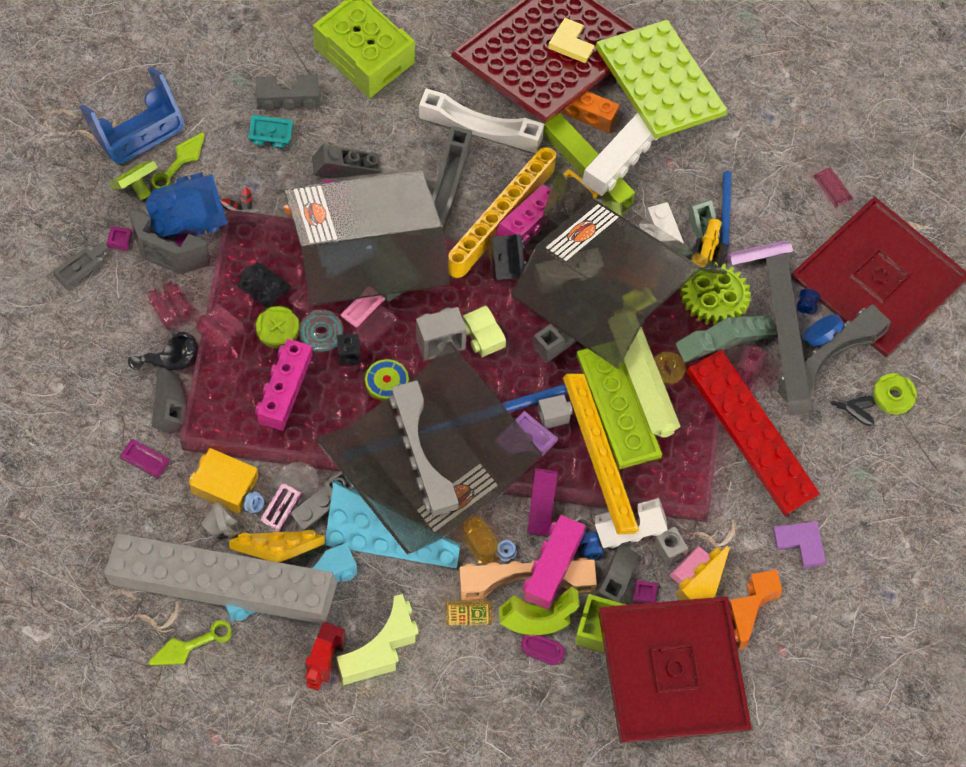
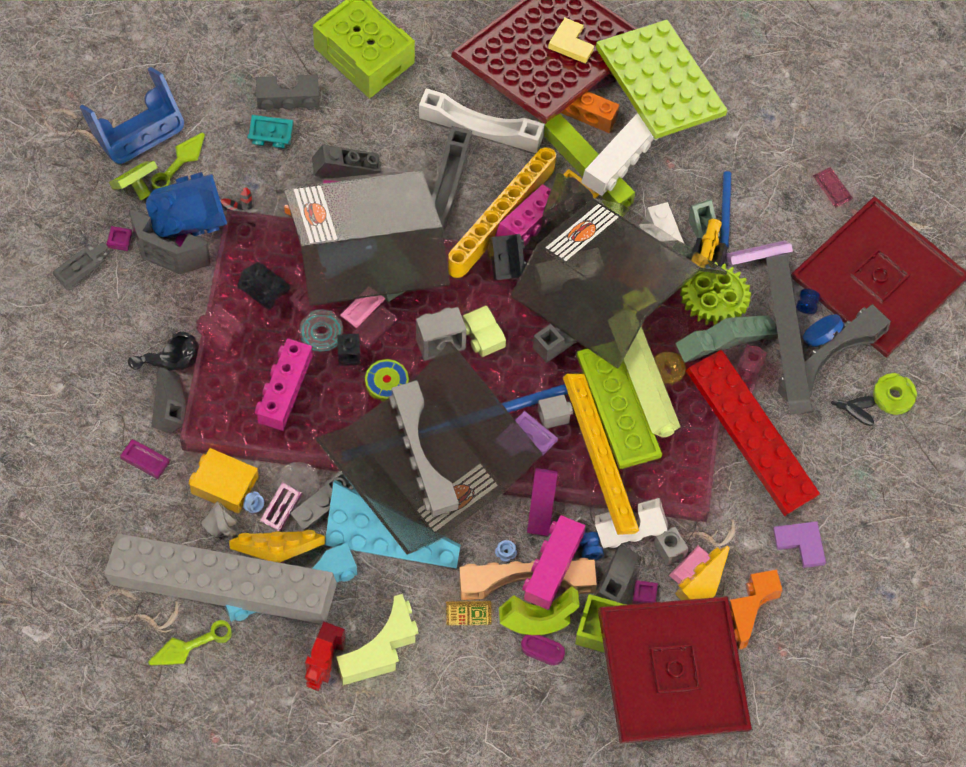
(172, 294): clear pink brick -> none
(276, 326): lime tile -> none
(480, 540): clear yellow brick -> none

